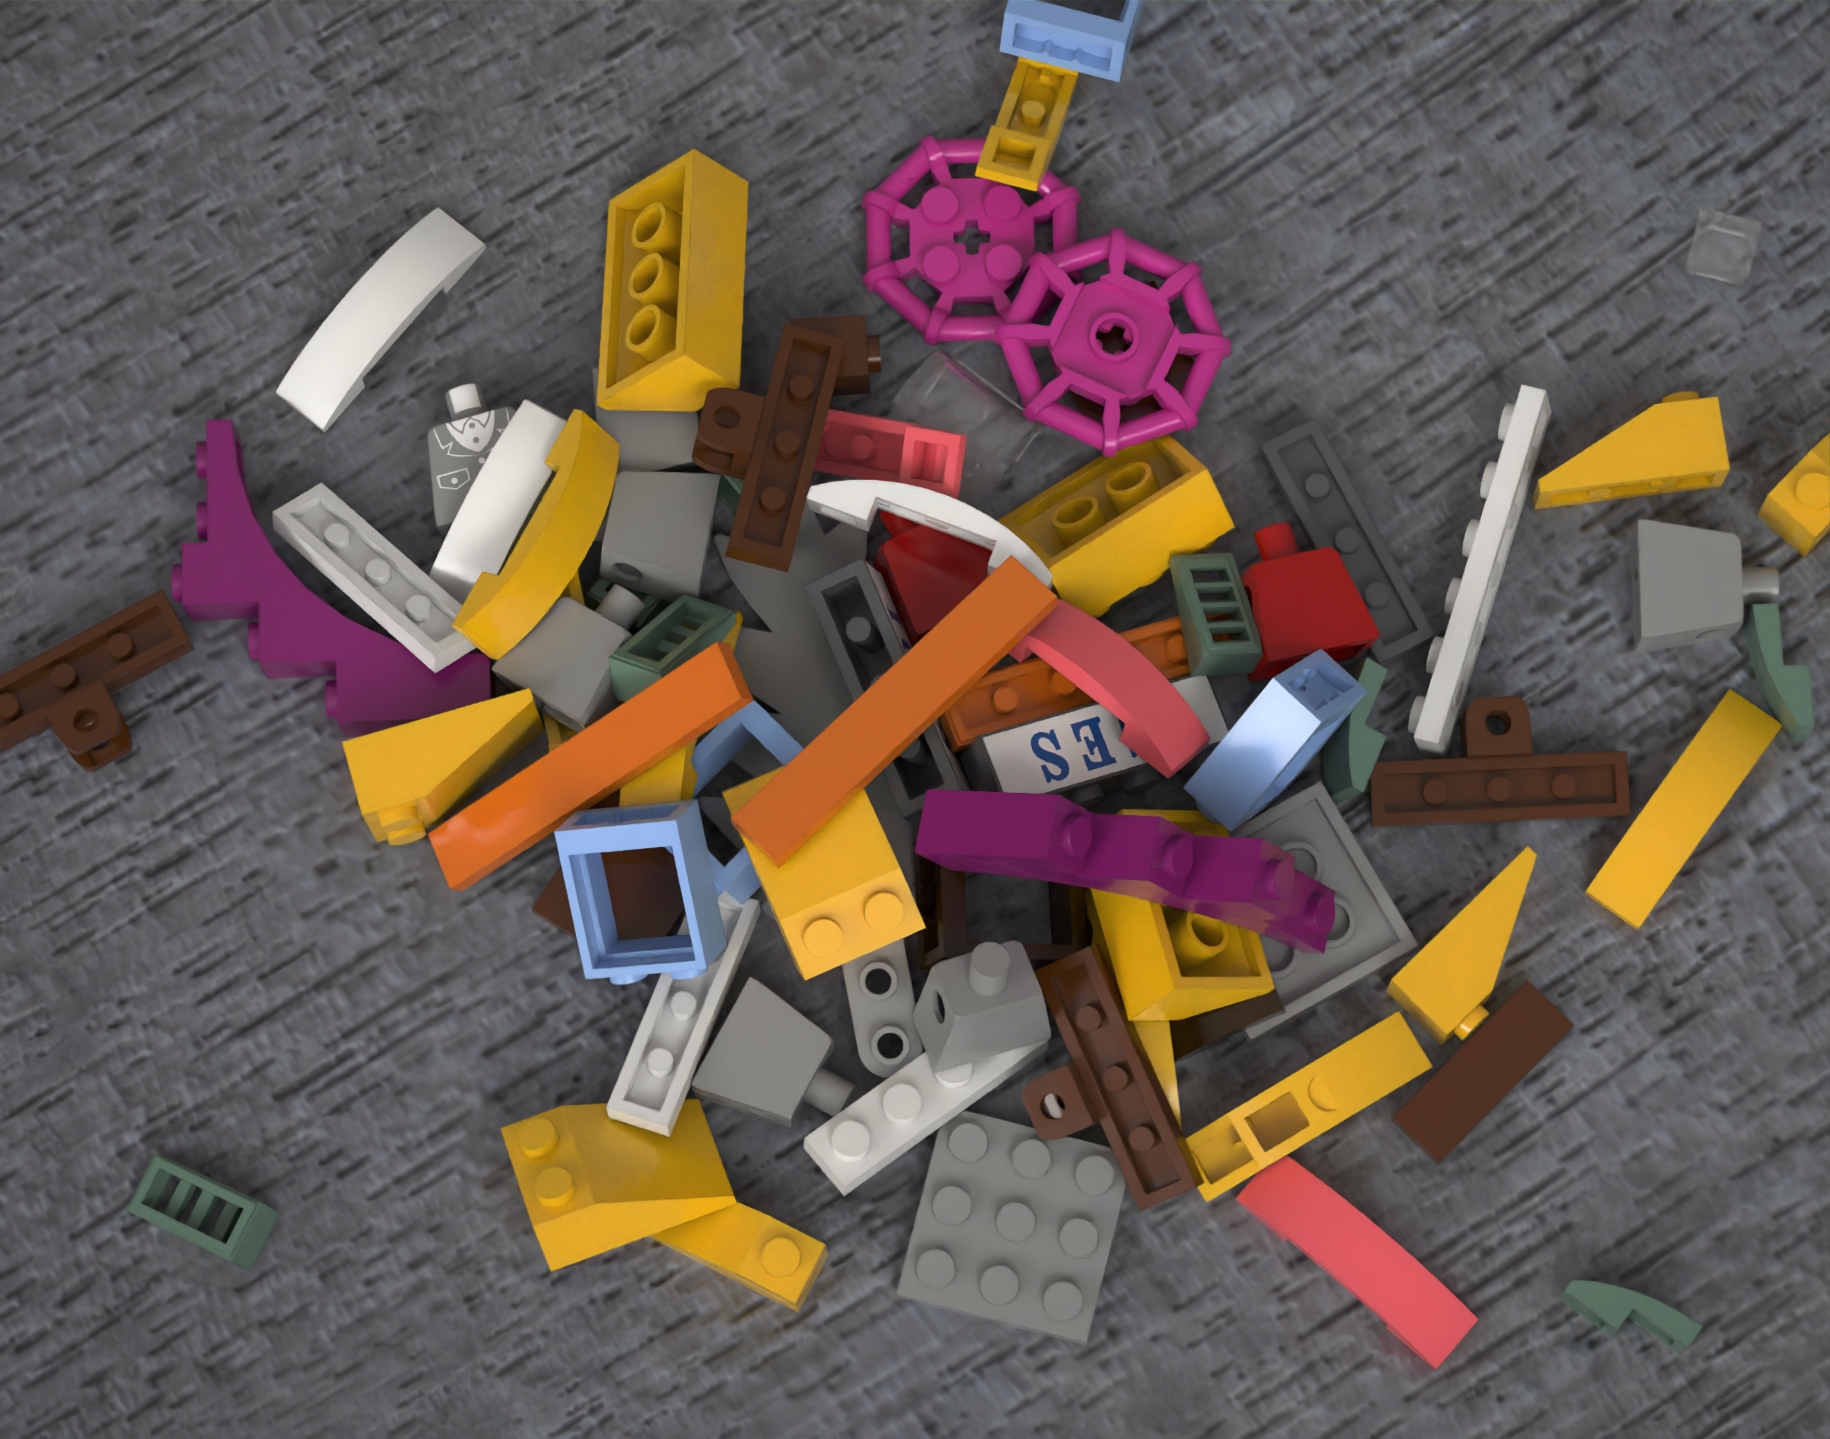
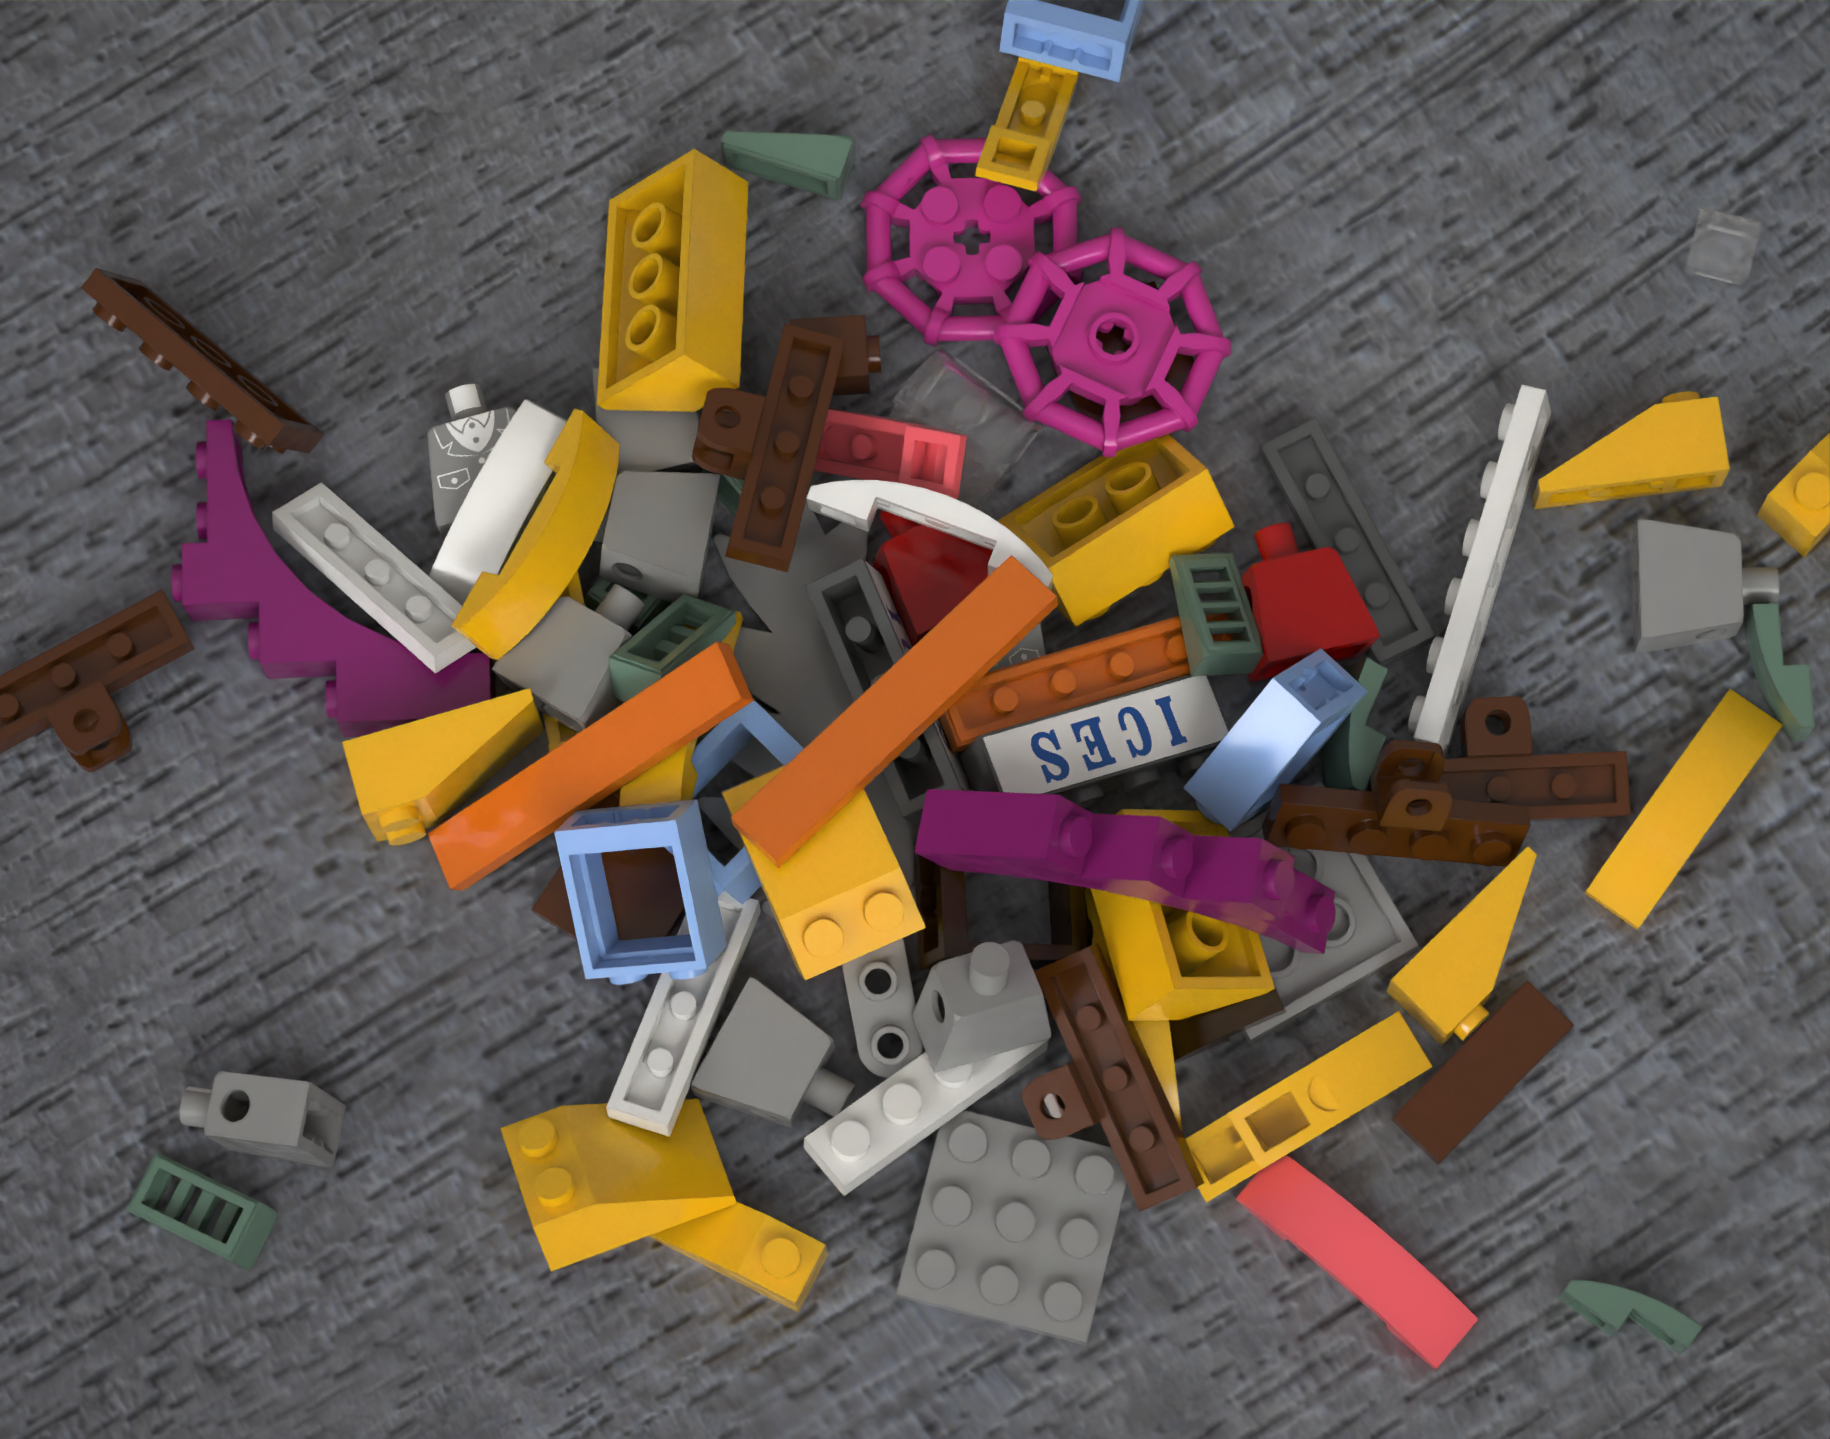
(213, 373): none -> reddish brown plate
(267, 1117): none -> light grey torso
(375, 315): white slope -> none
(794, 159): none -> sand green slope
(1123, 681): coral slope -> none
(1400, 817): none -> reddish brown plate

